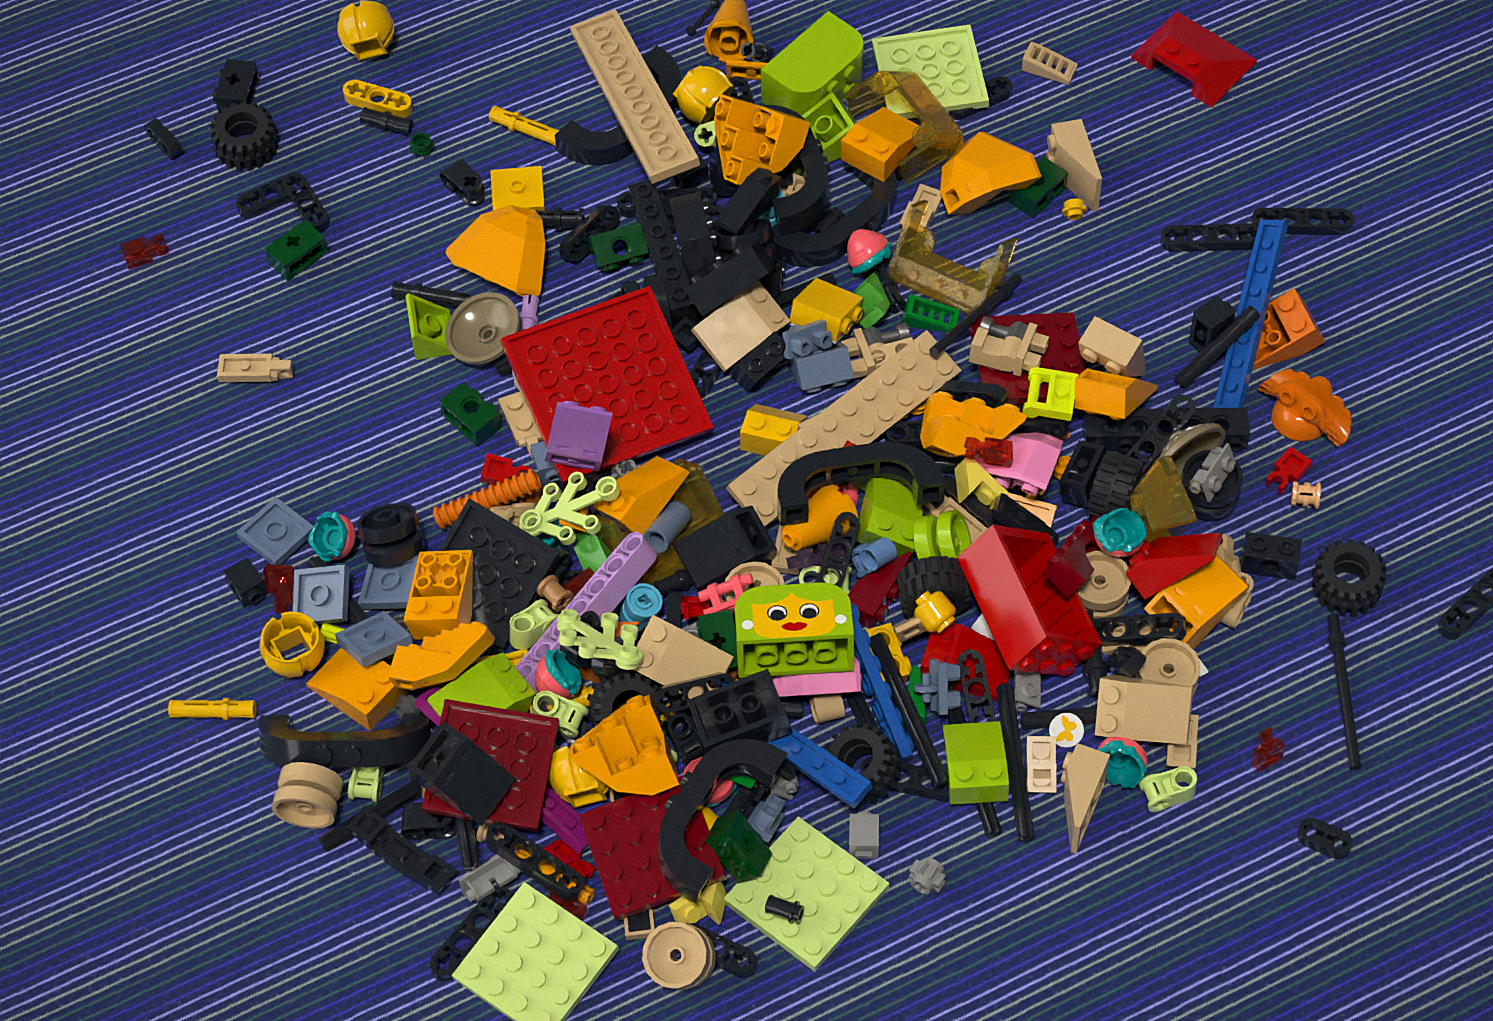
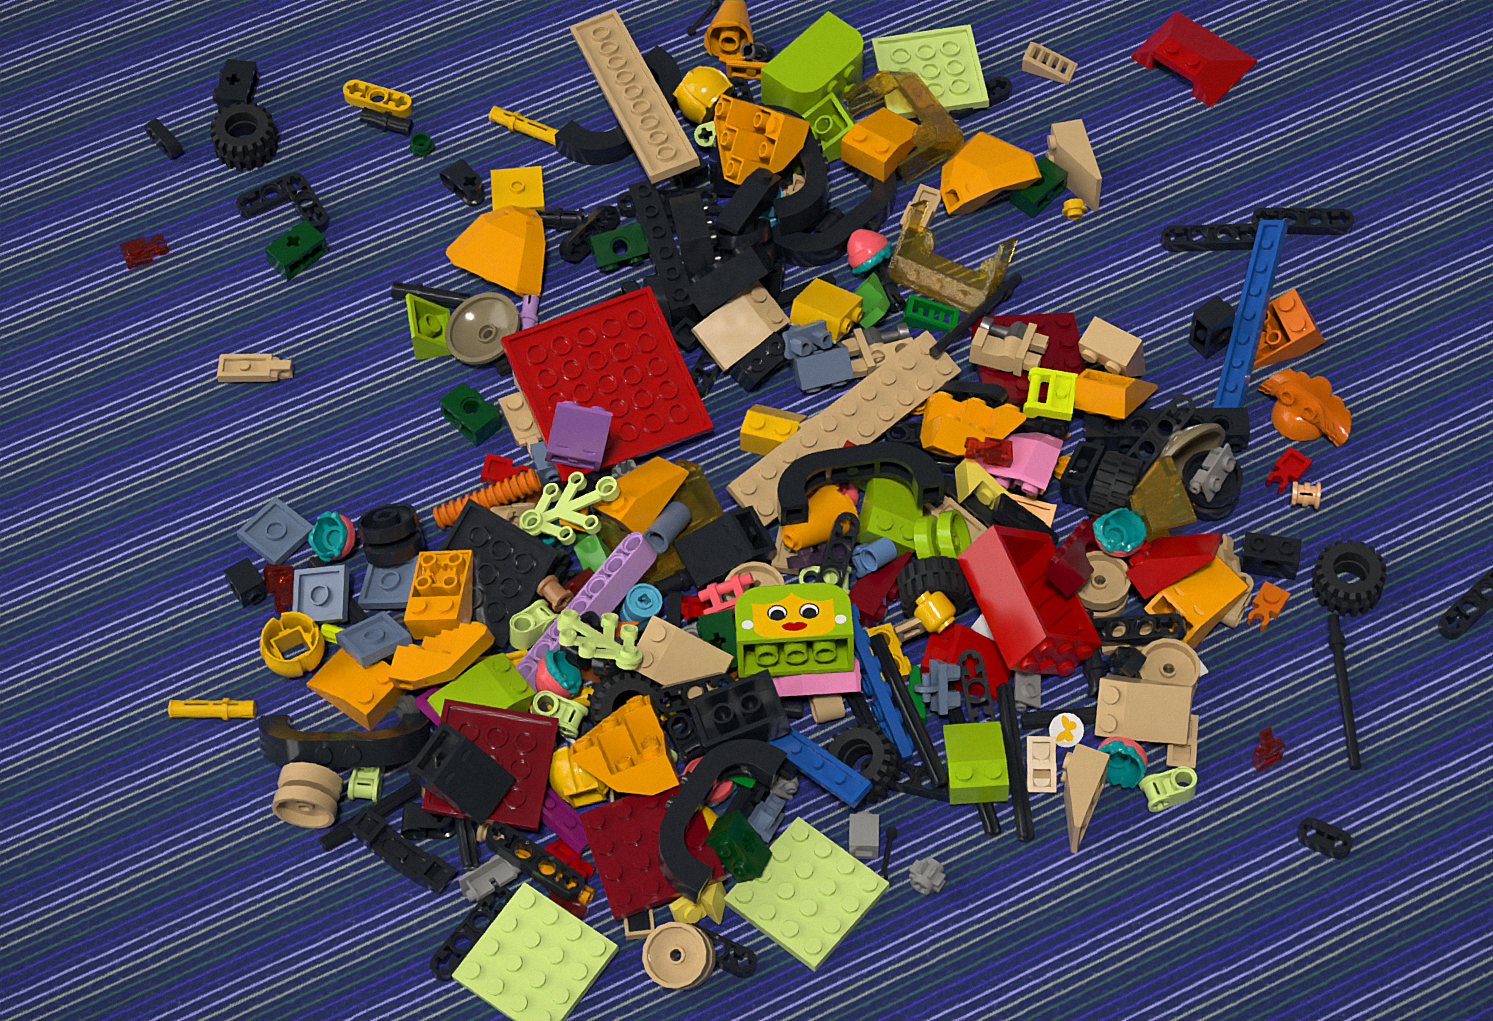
(366, 29): yellow piece -> none
(784, 909): black pin -> none
(891, 833): none -> black hinge
(1217, 346): black axle -> none
(1268, 603): none -> orange plate

